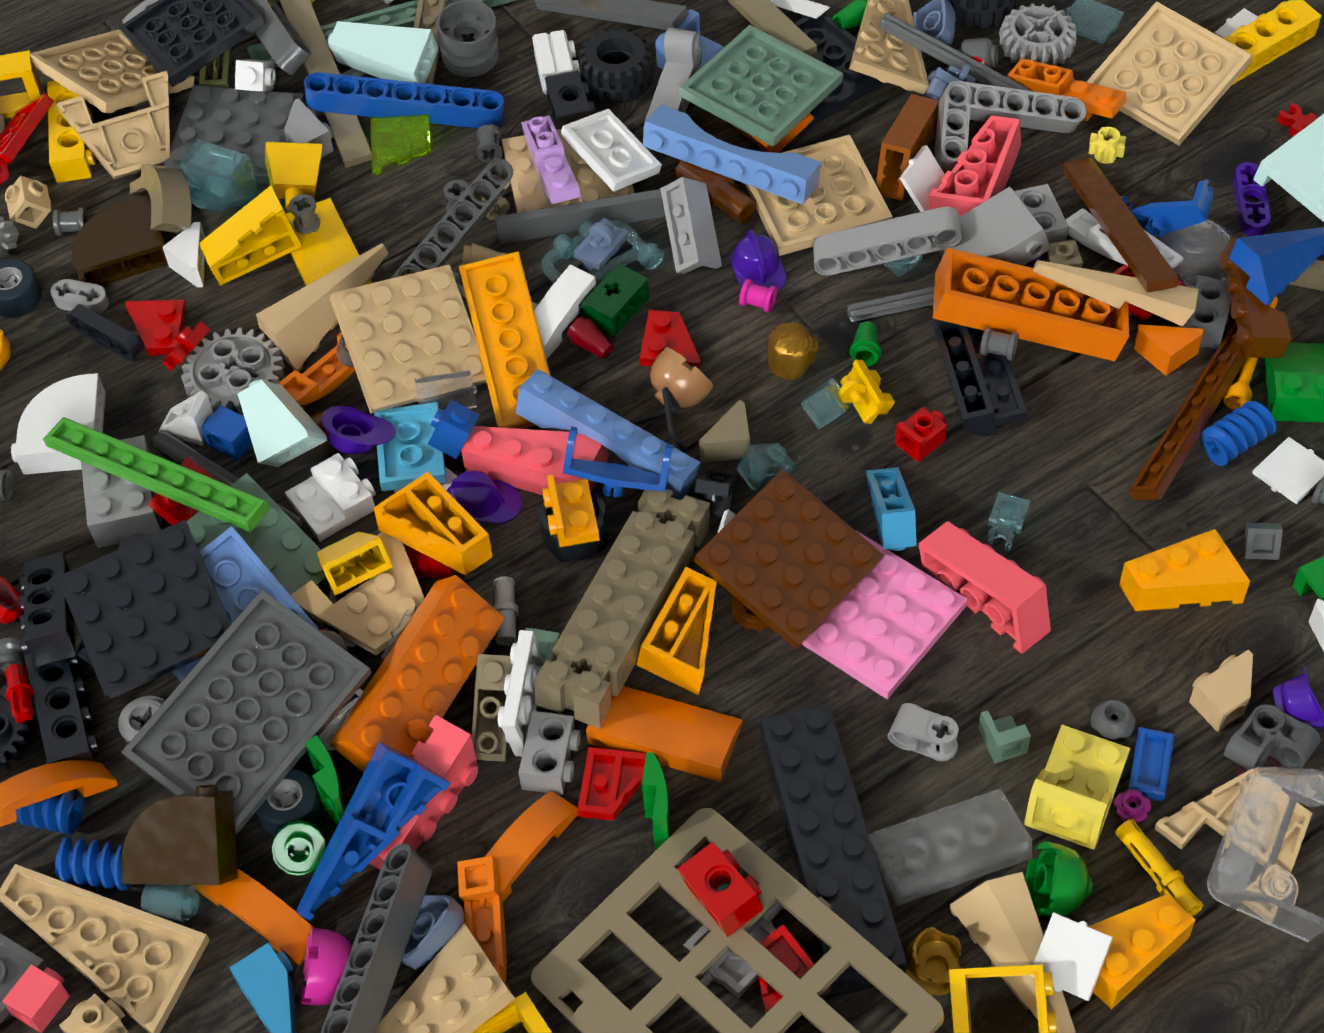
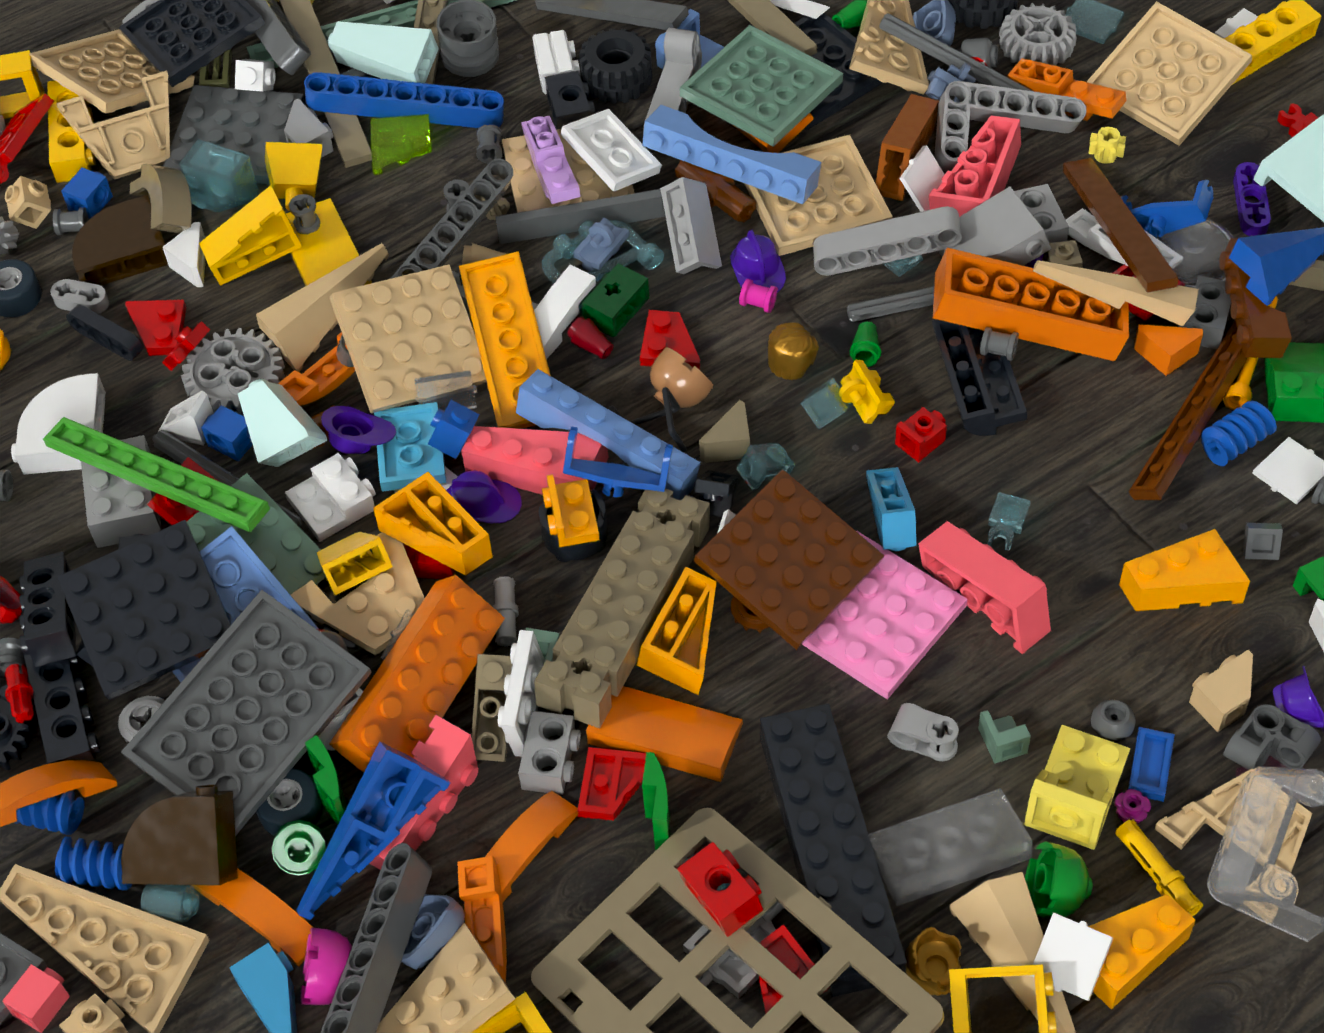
(87, 190): none -> blue brick

